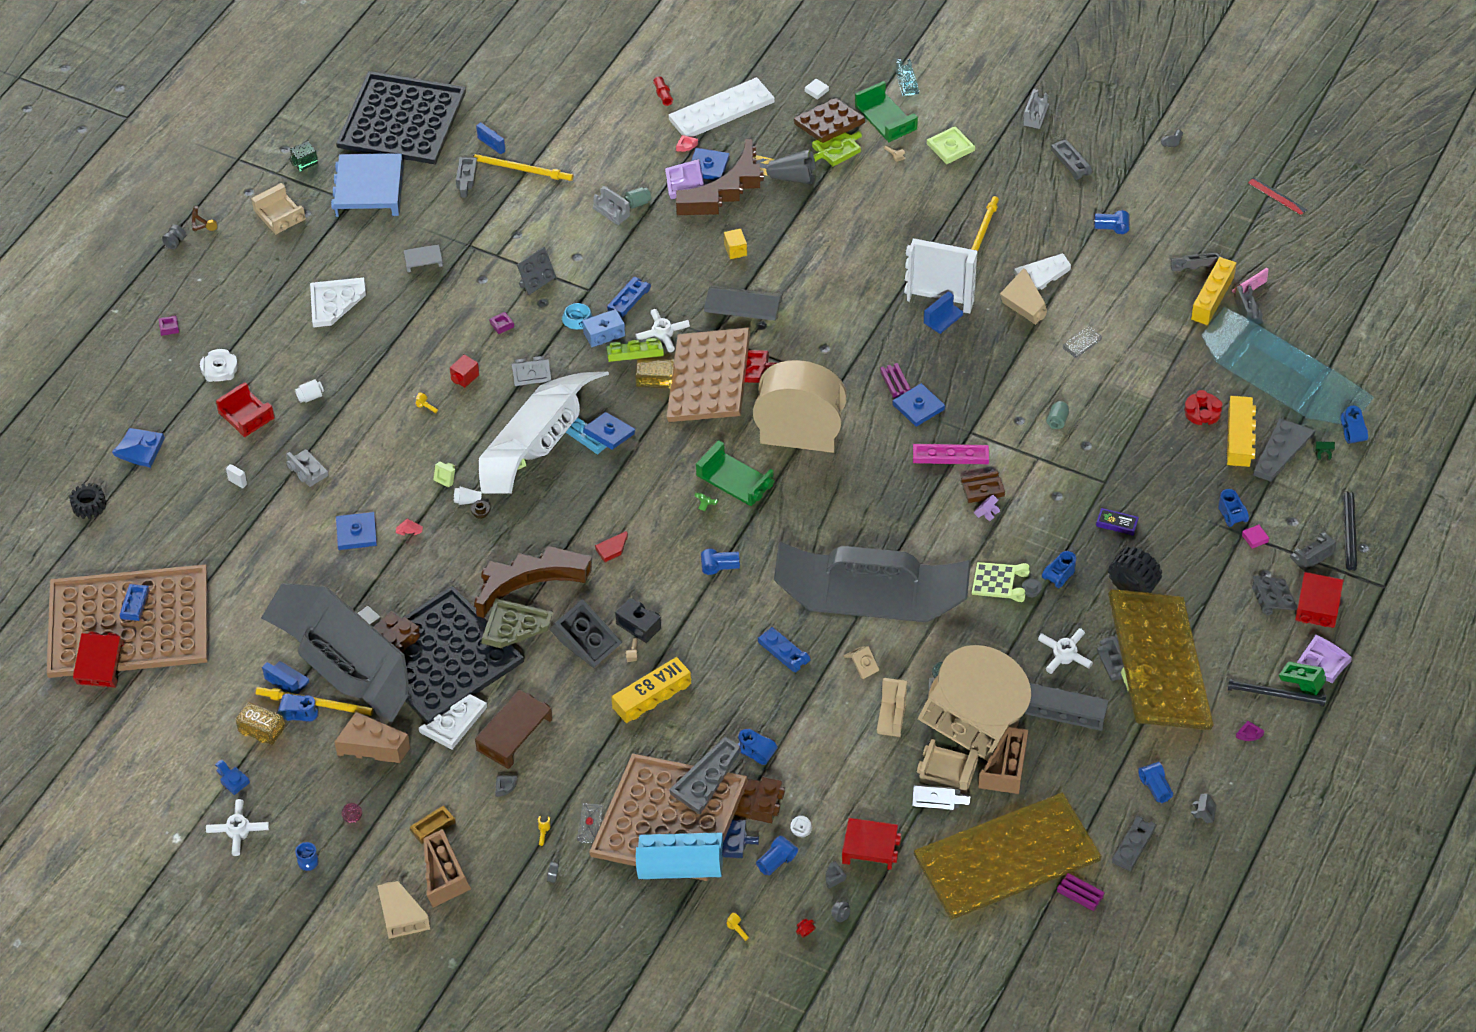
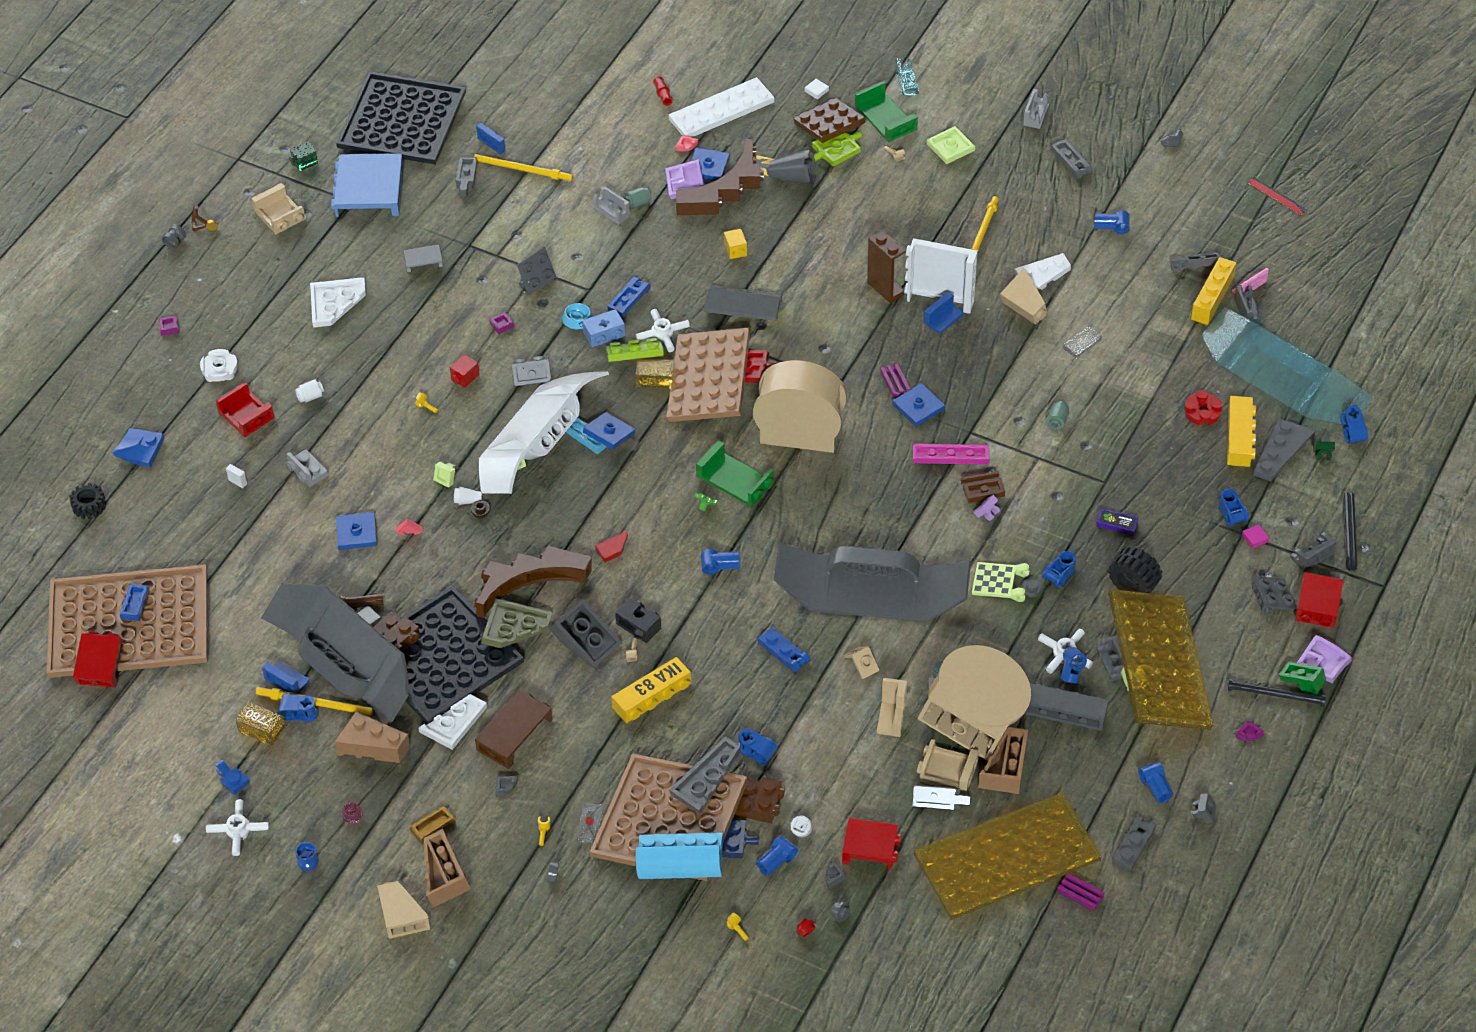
(363, 601): none -> reddish brown pin
(881, 256): none -> reddish brown panel
(1067, 673): none -> blue piece

